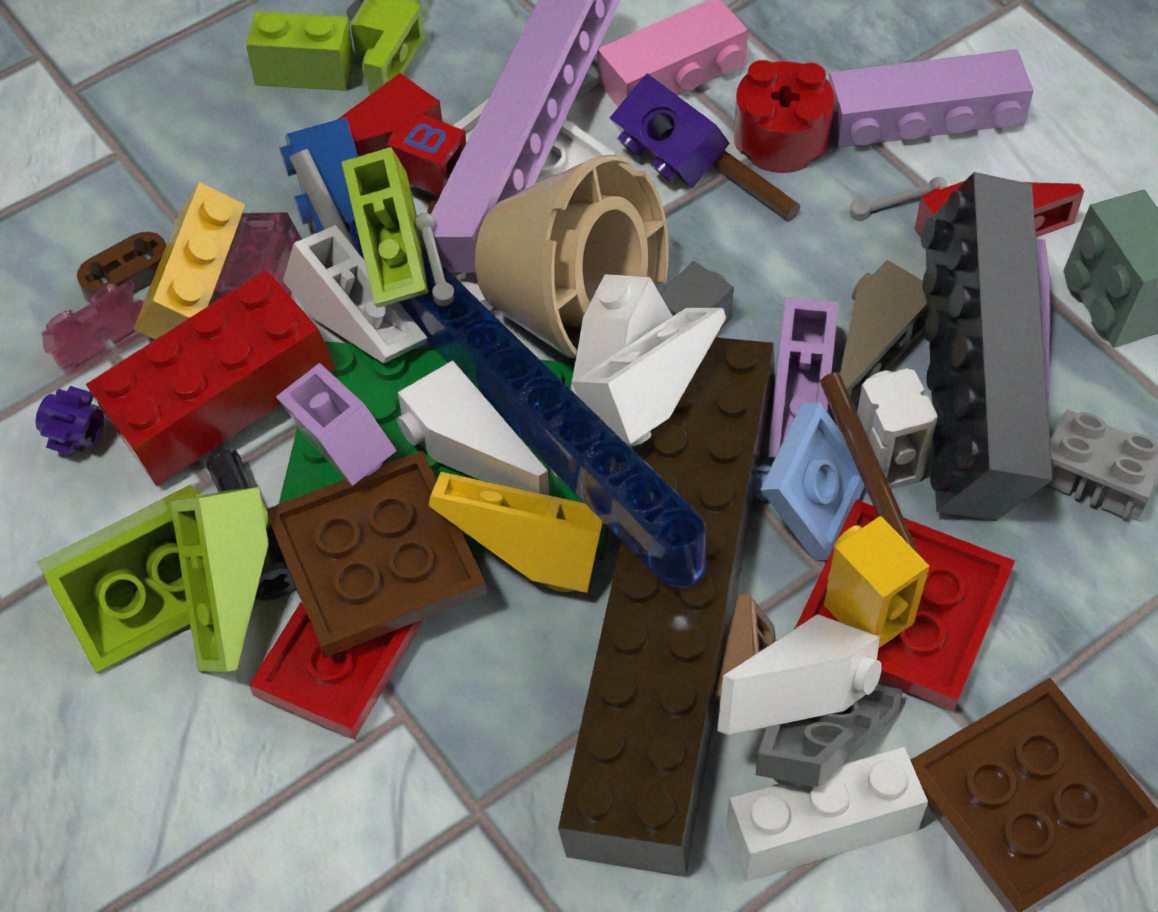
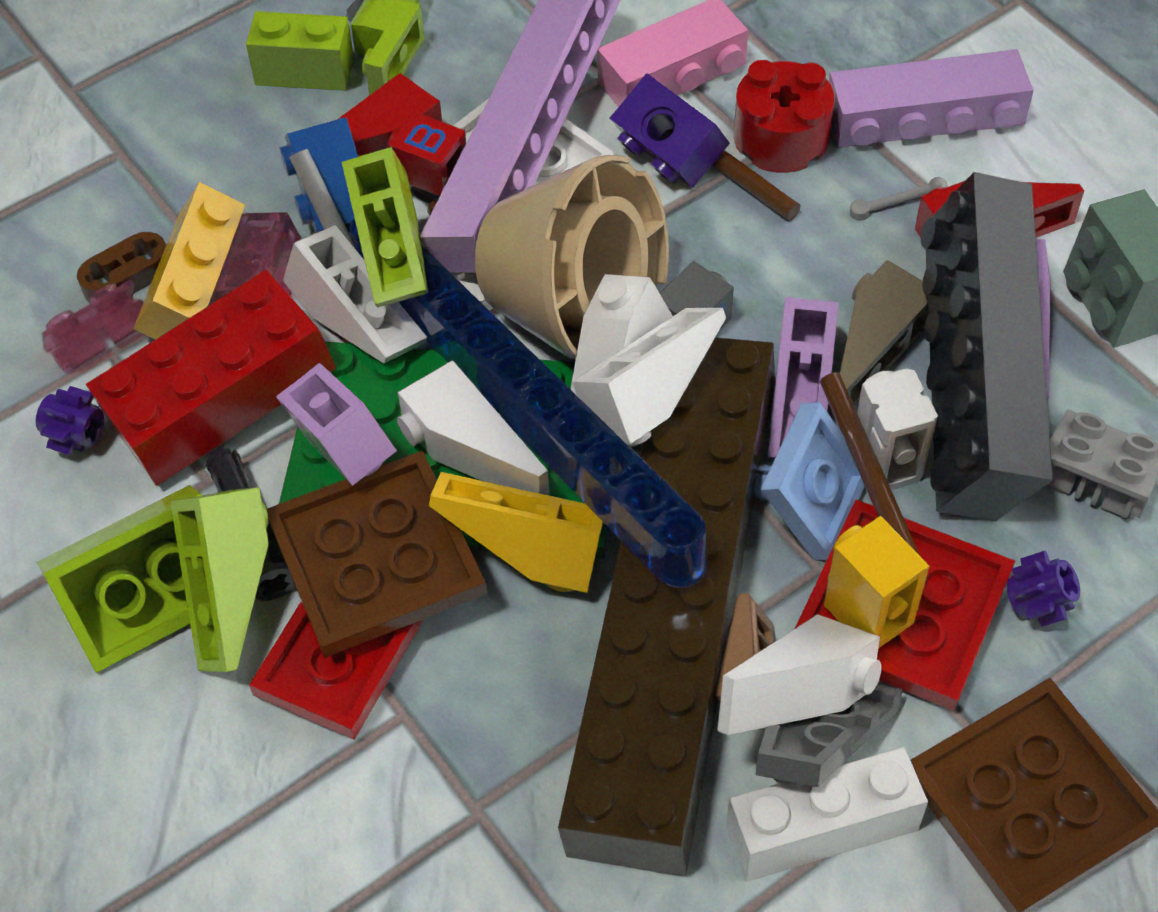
(442, 292): light grey hinge -> none
(1043, 588): none -> dark purple gear

